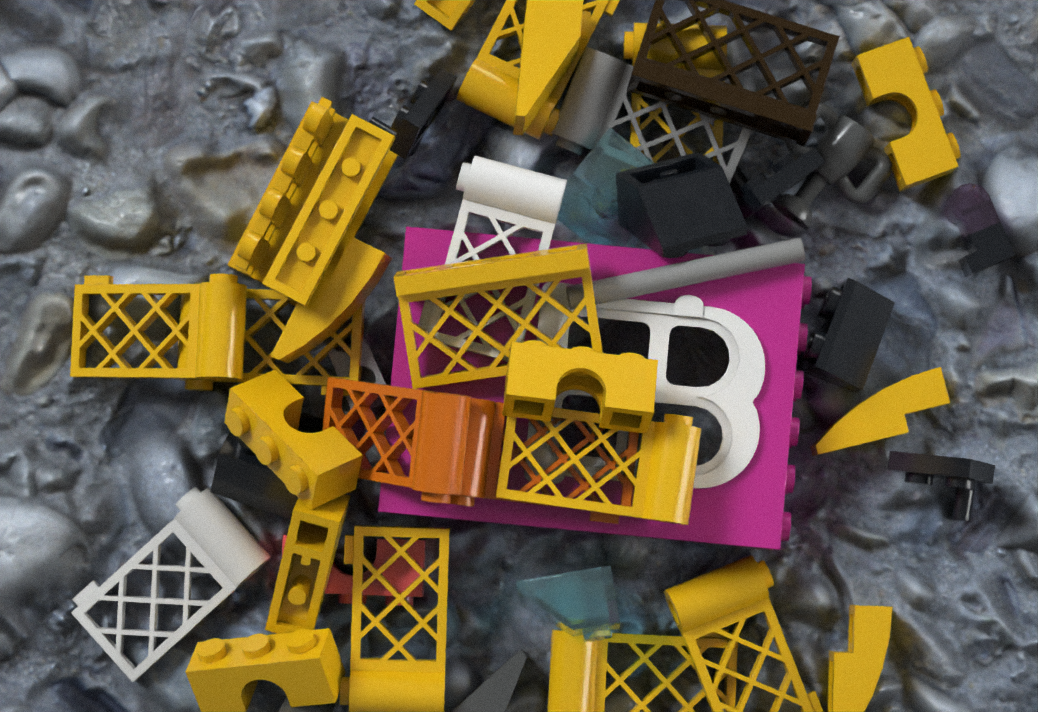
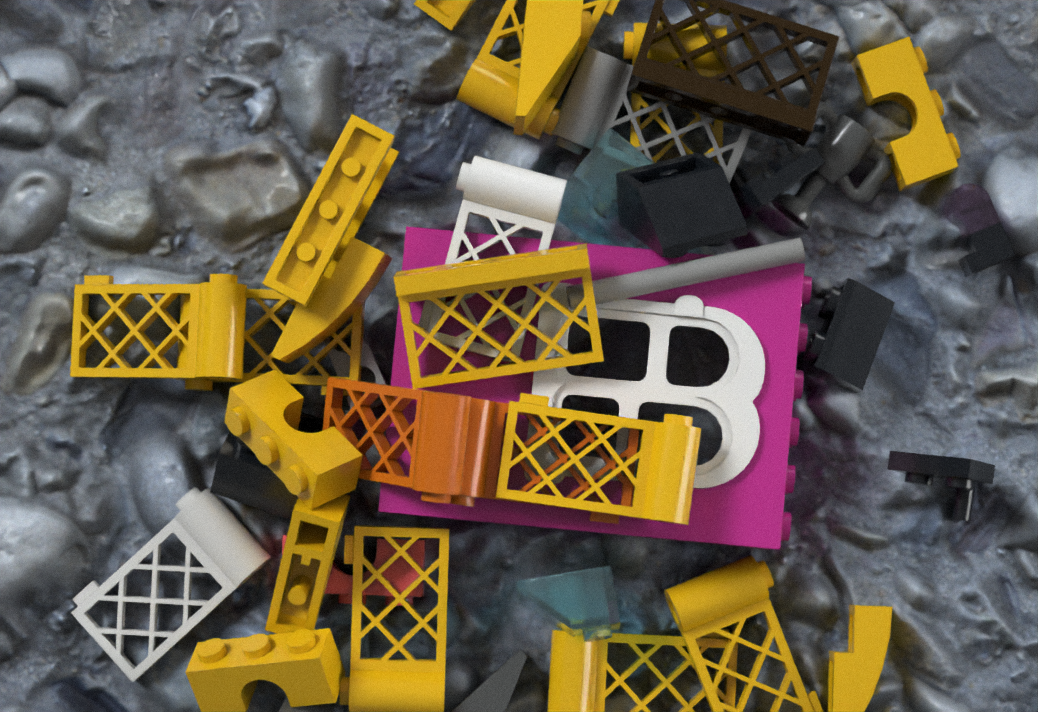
(288, 190): yellow fence -> none
(413, 122): black plate -> none
(619, 383): yellow arch -> none
(884, 412): yellow slope -> none

